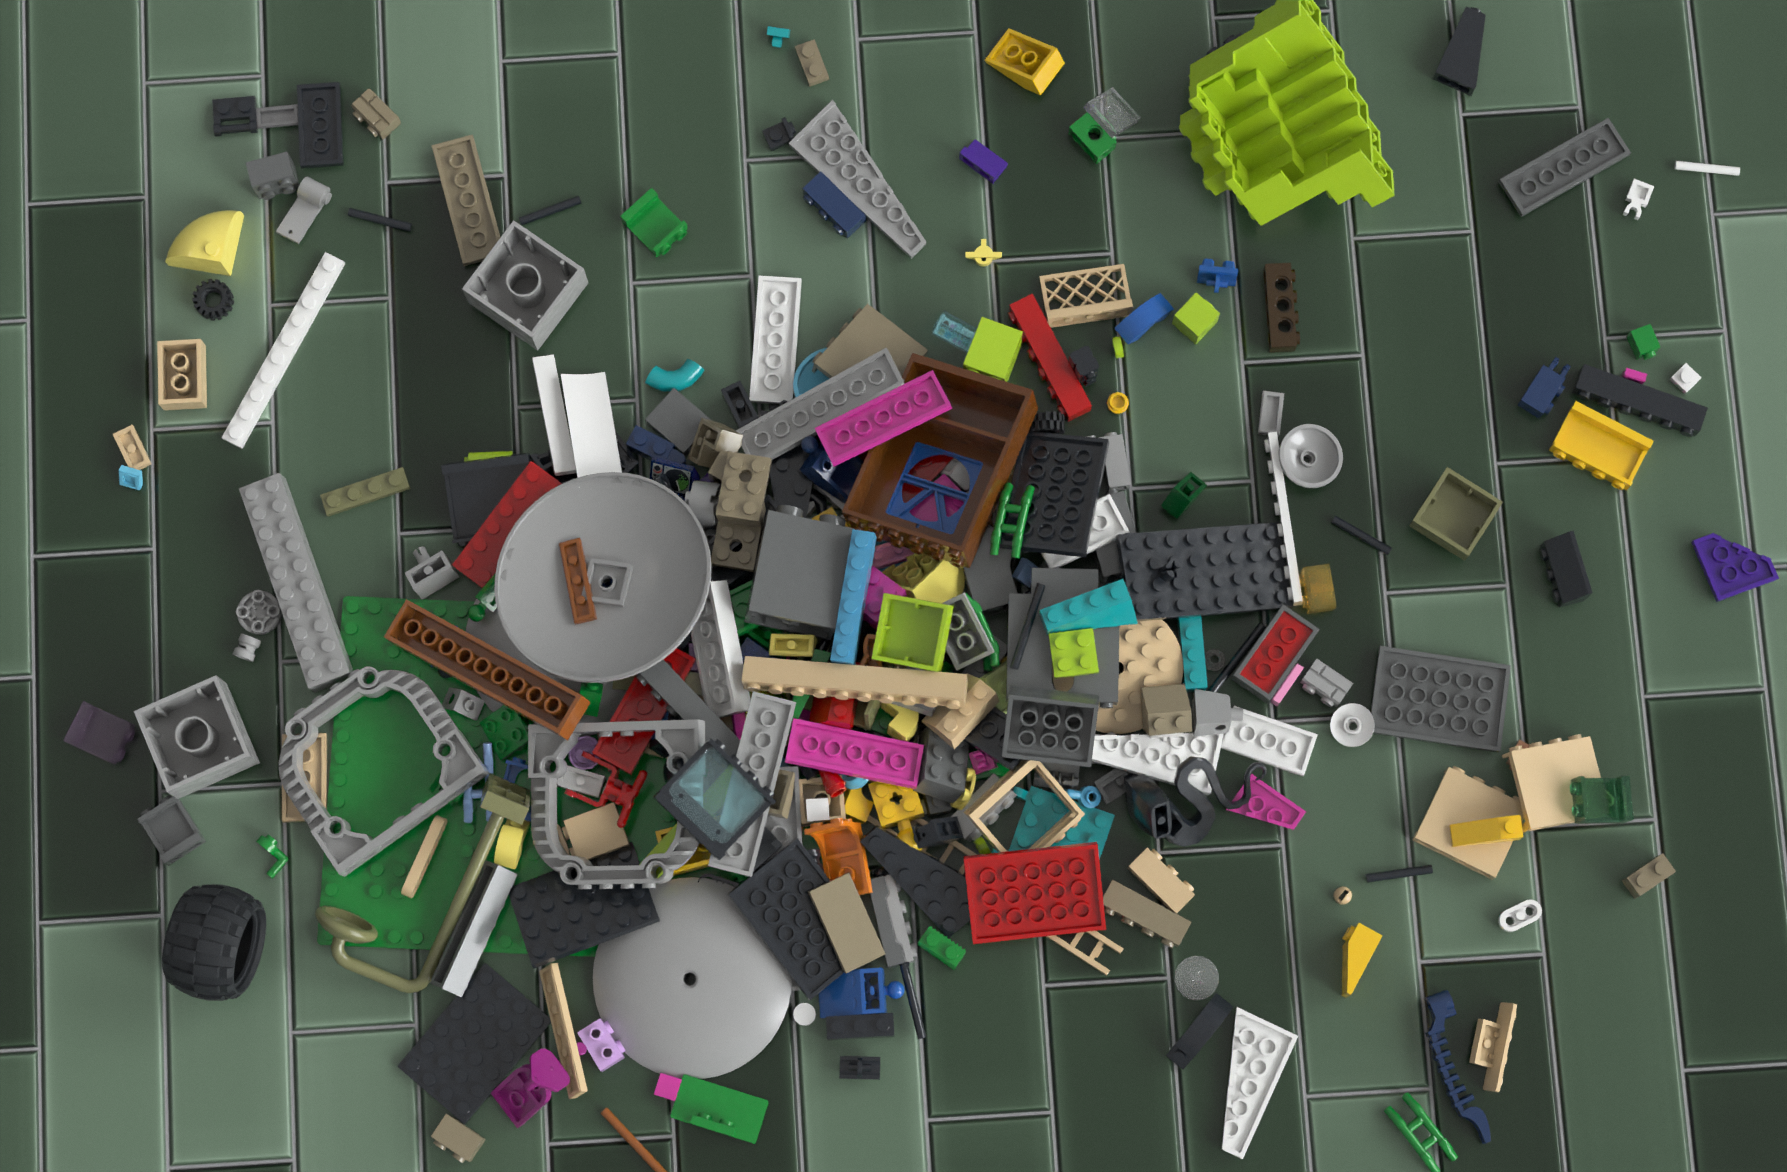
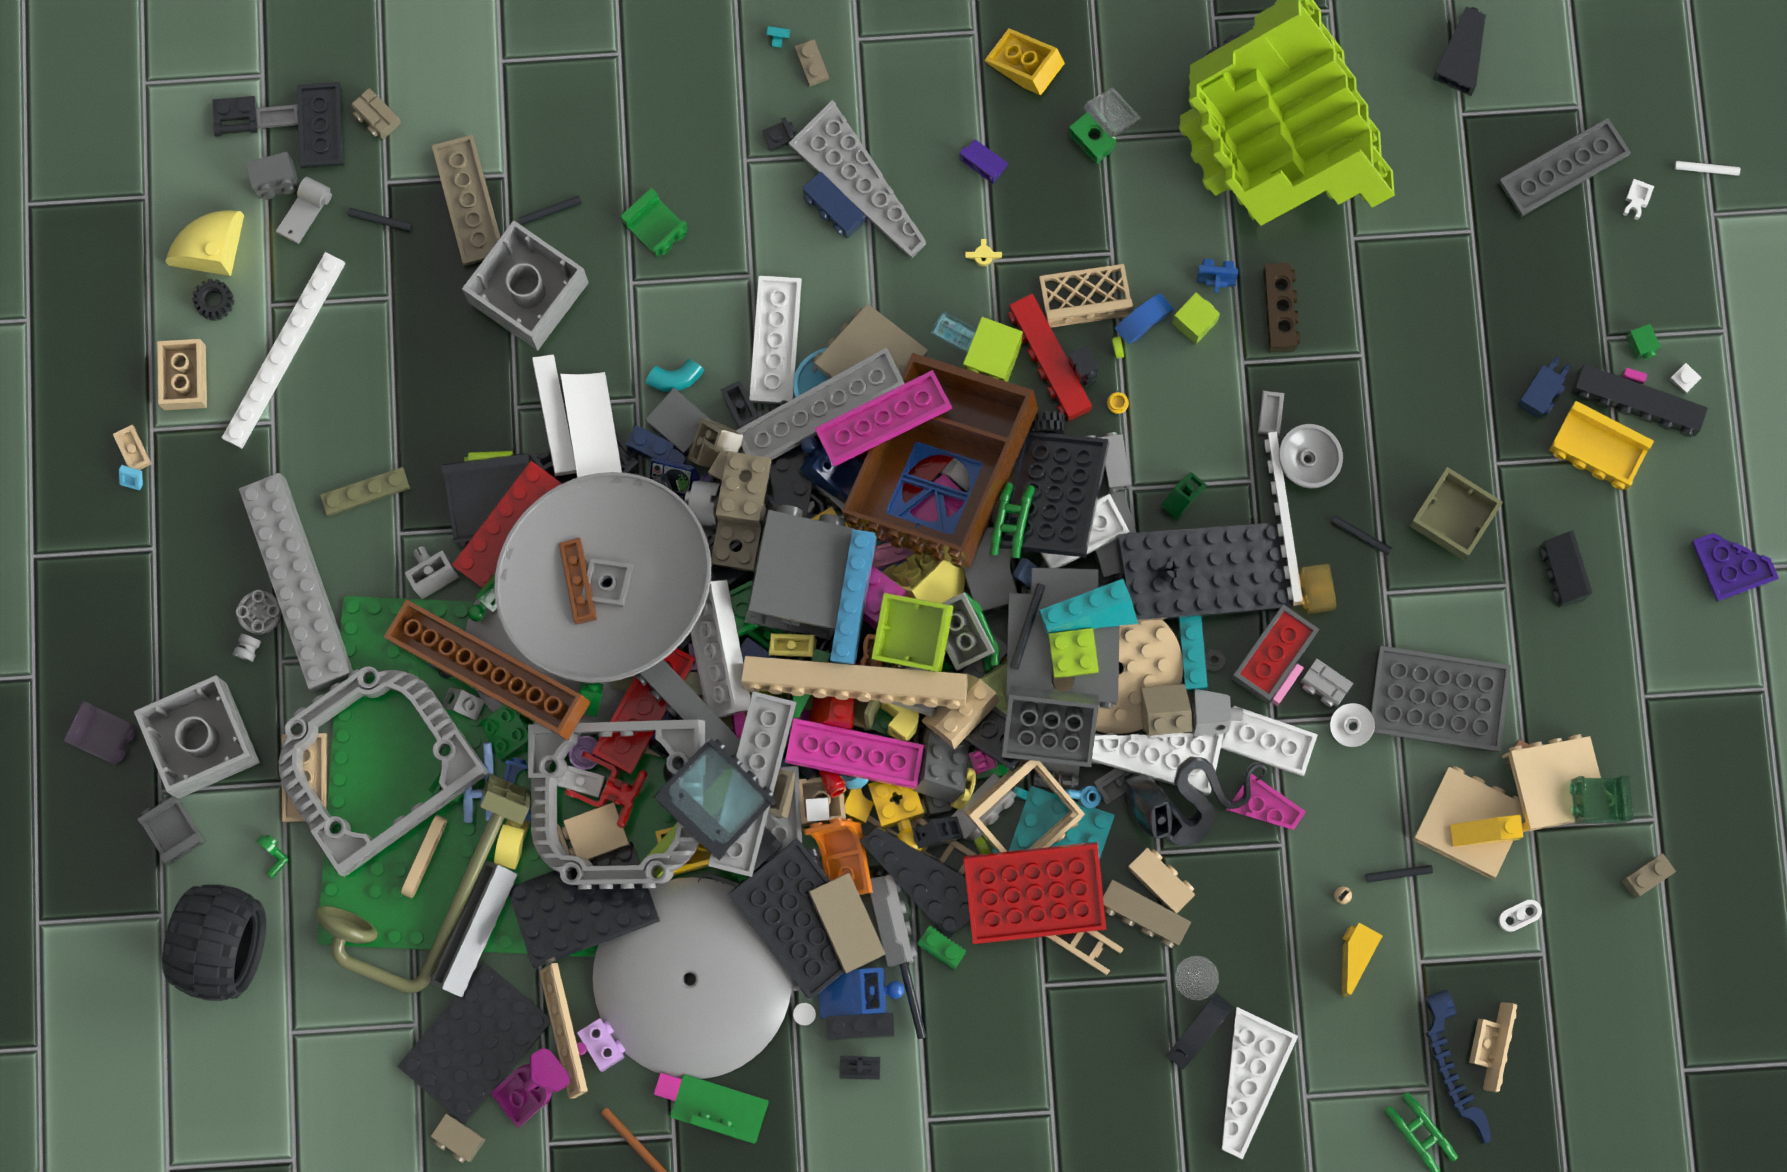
(1237, 658): black bar -> none

